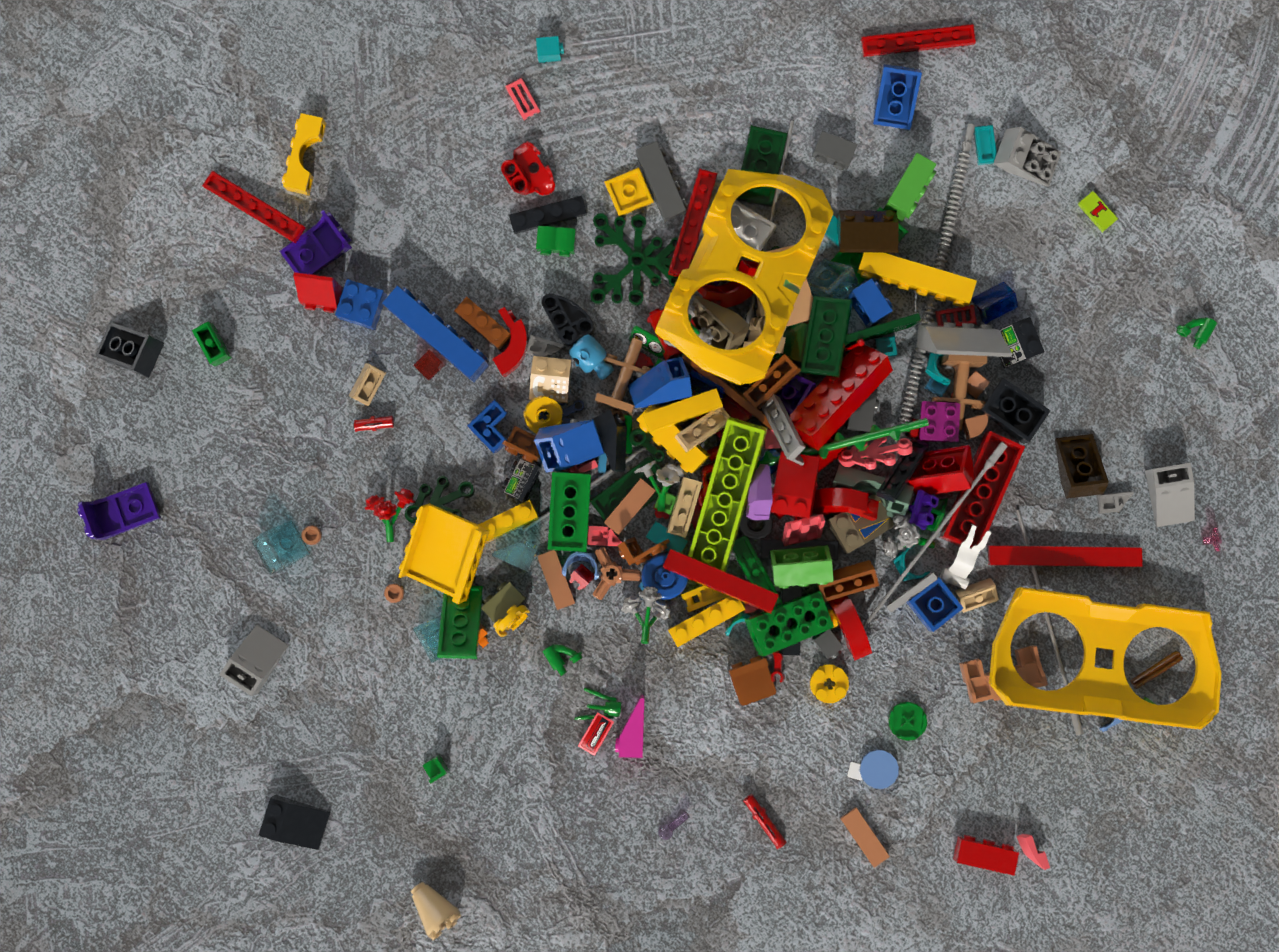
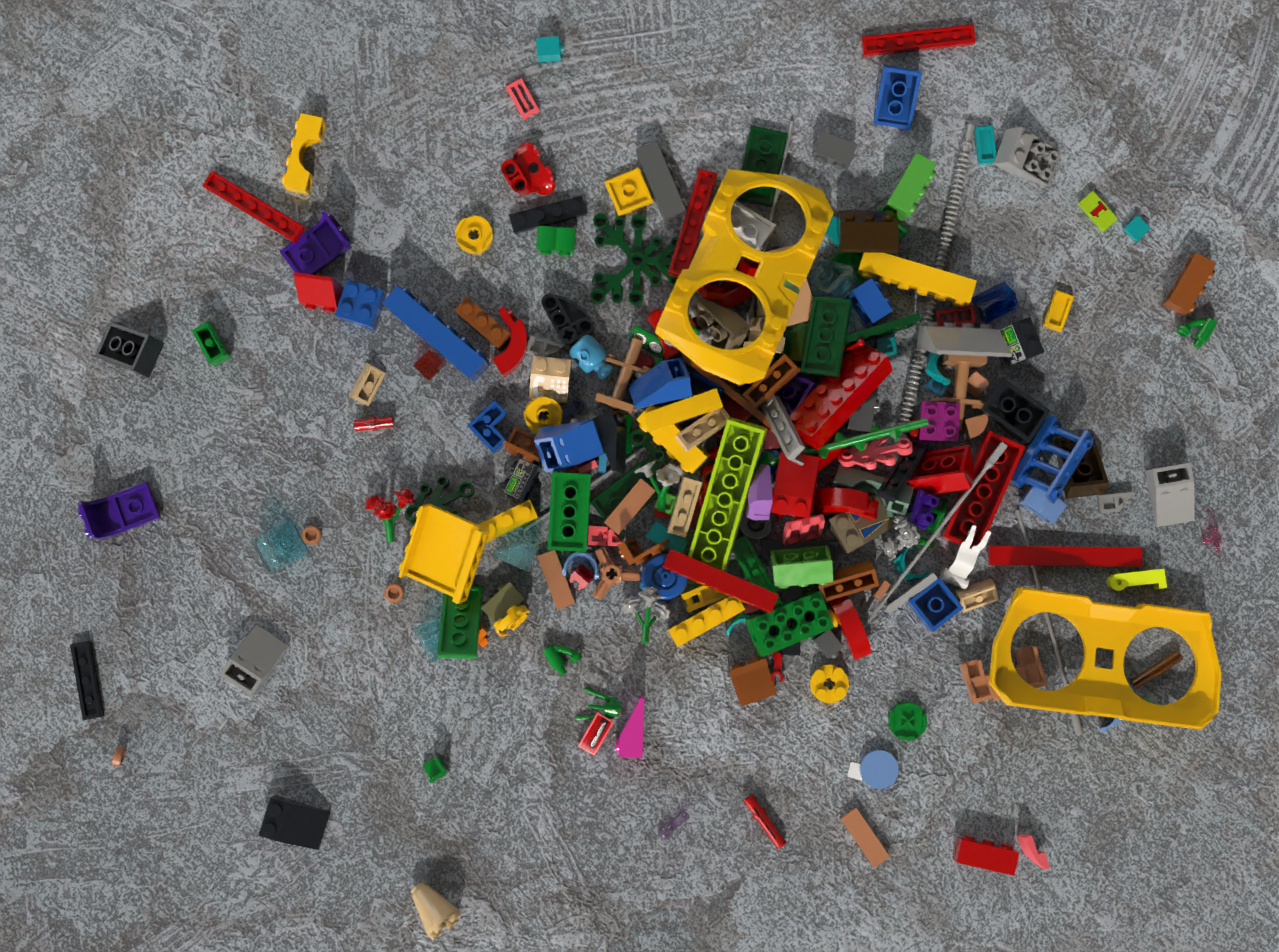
(86, 680): none -> black tile
(119, 756): none -> nougat tile
(464, 239): none -> yellow plate
(881, 590): none -> nougat tile
(1036, 502): none -> medium blue brick
(1039, 445): none -> blue fence
(1058, 311): none -> yellow tile
(1122, 580): none -> neon yellow leg
(1136, 229): none -> teal tile
(1190, 284): none -> dark orange brick

